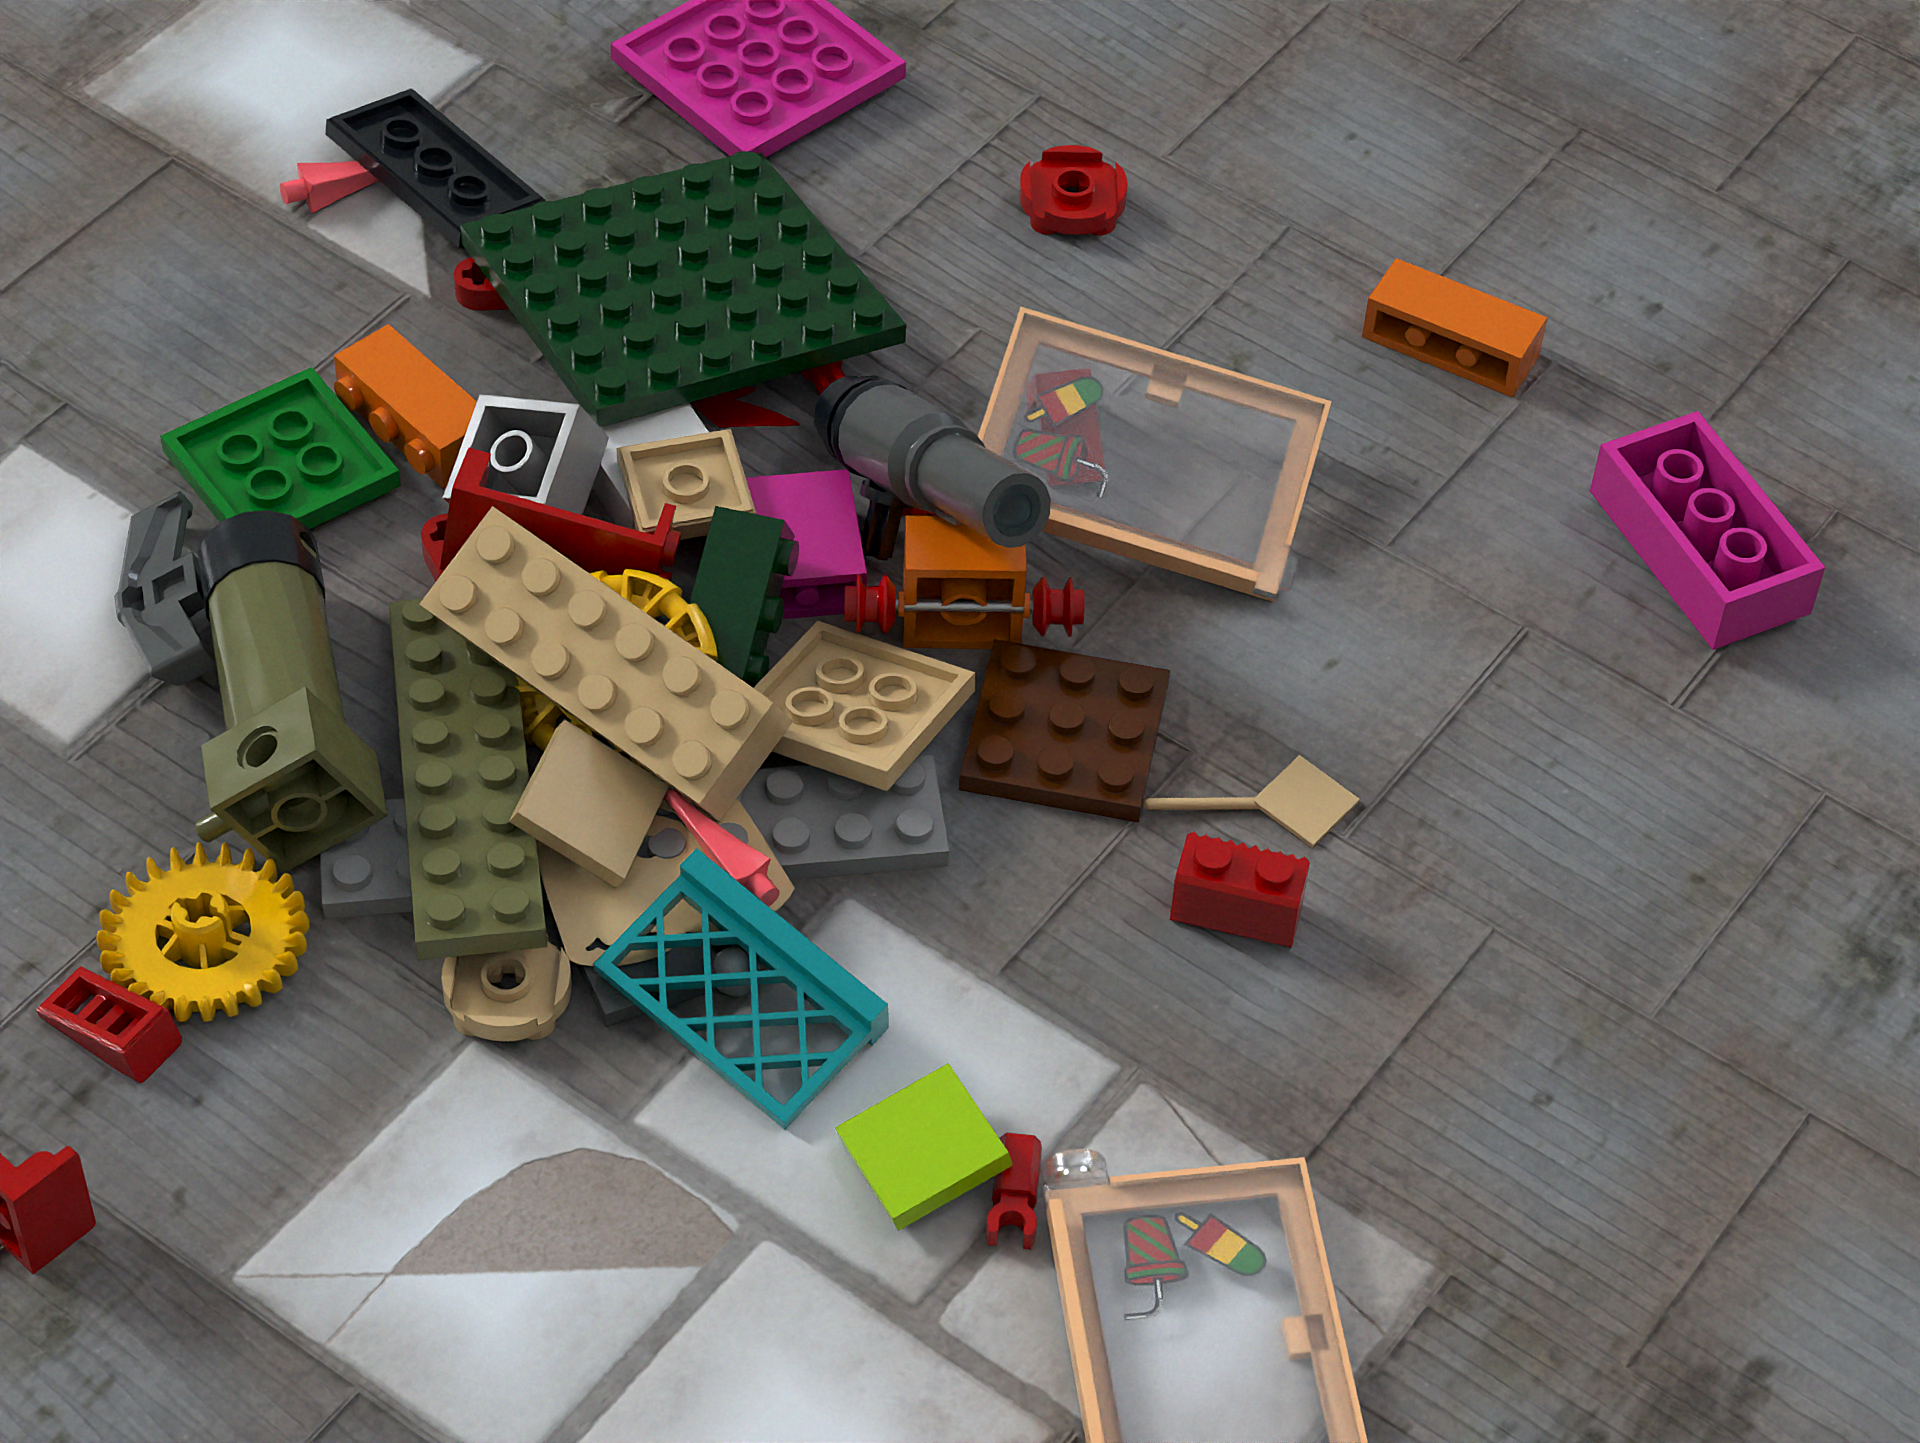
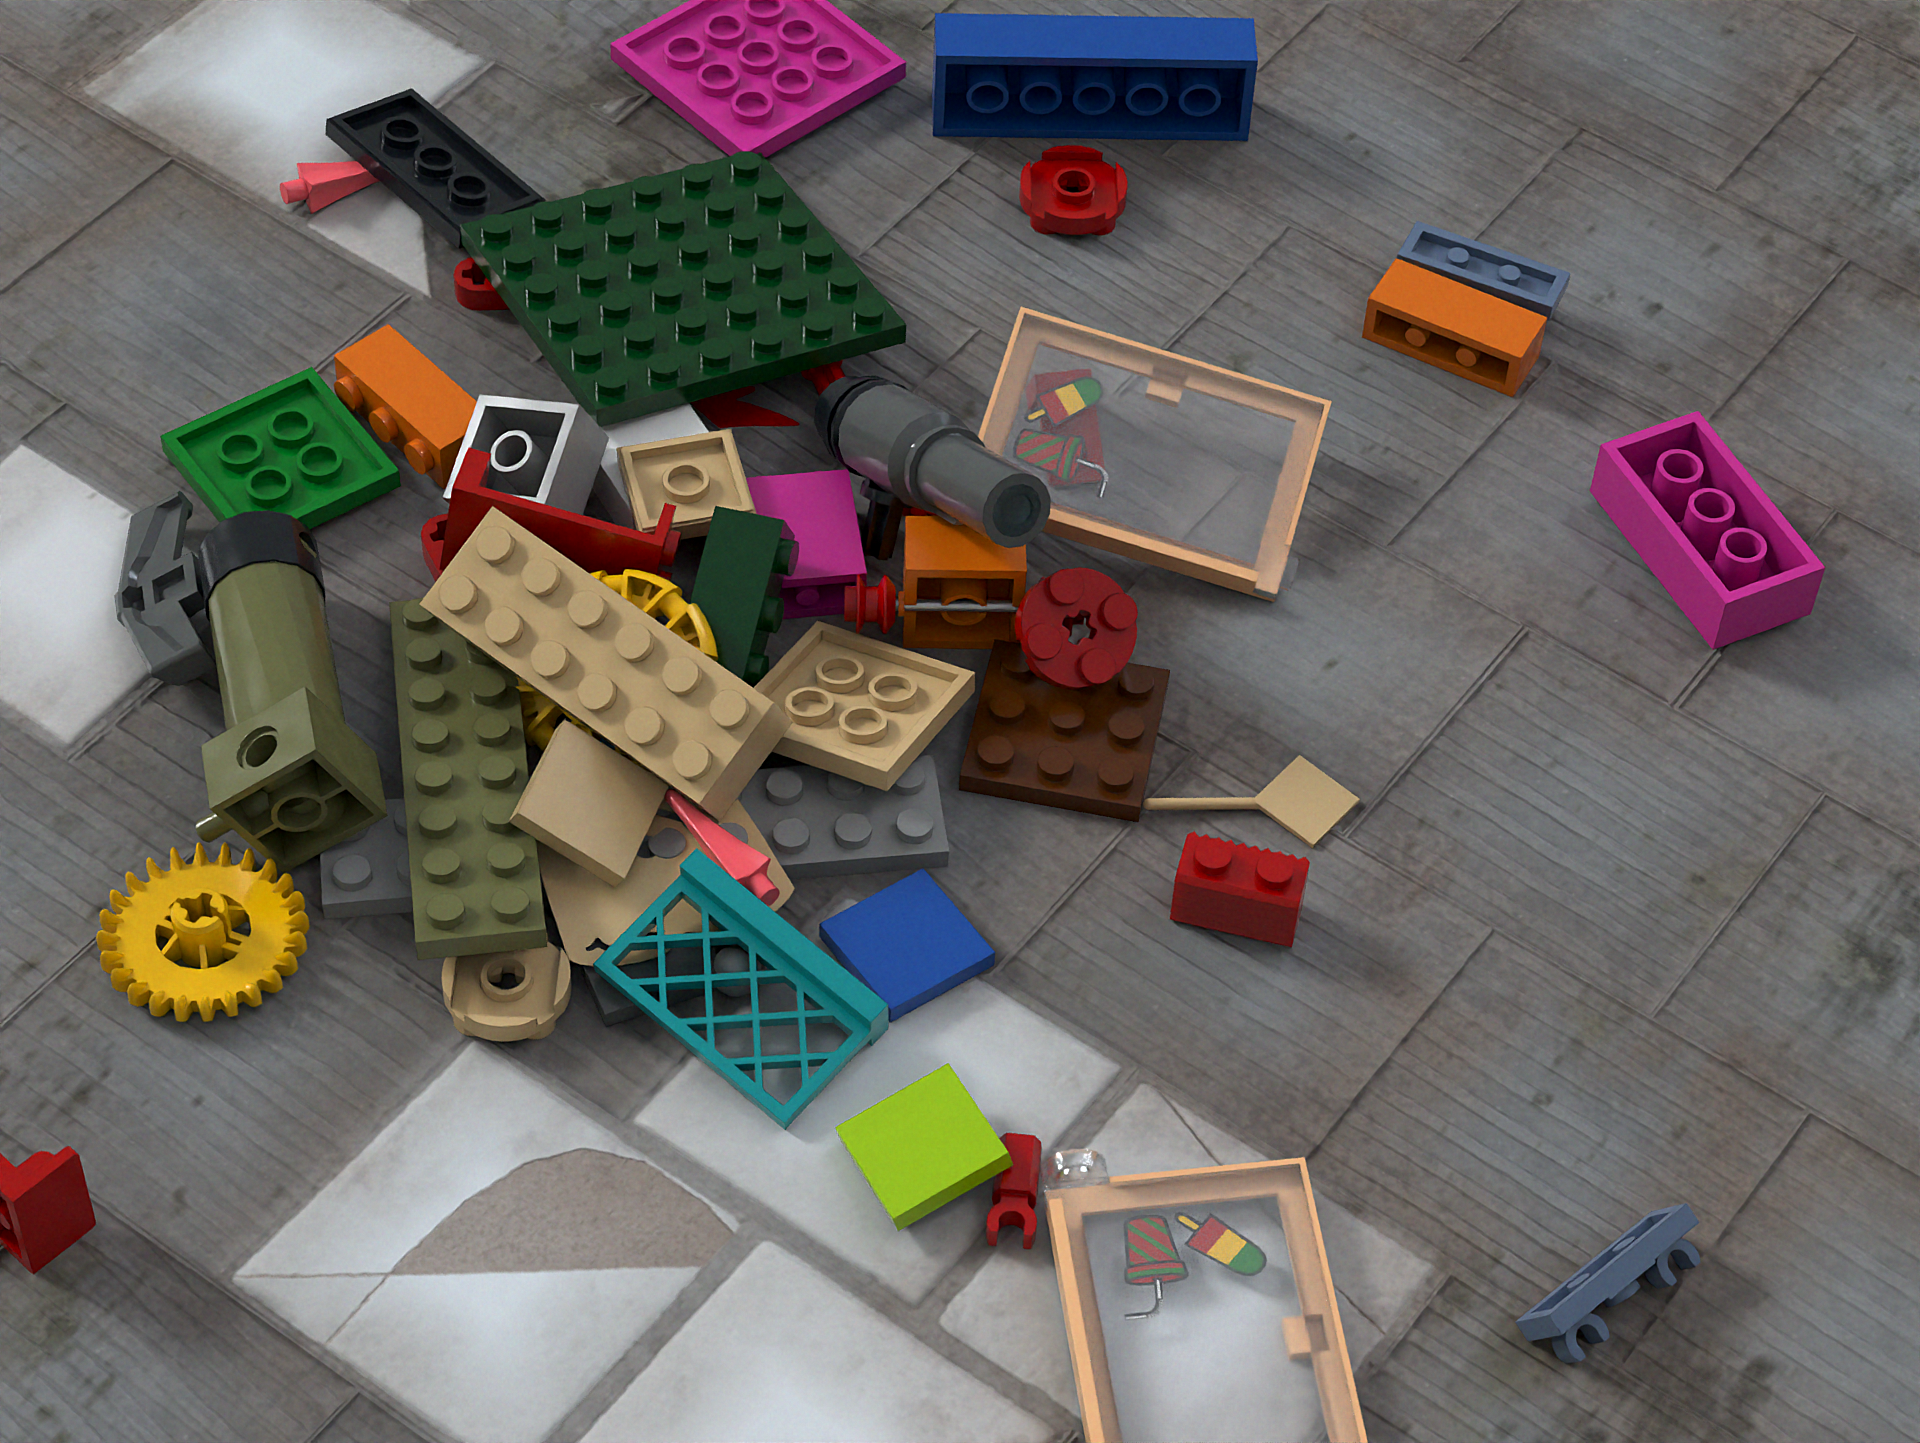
(138, 1048): red slope -> none
(907, 943): none -> blue tile
(1045, 641): none -> red plate
(1093, 77): none -> blue brick
(1486, 268): none -> sand blue plate
(1612, 1279): none -> sand blue plate

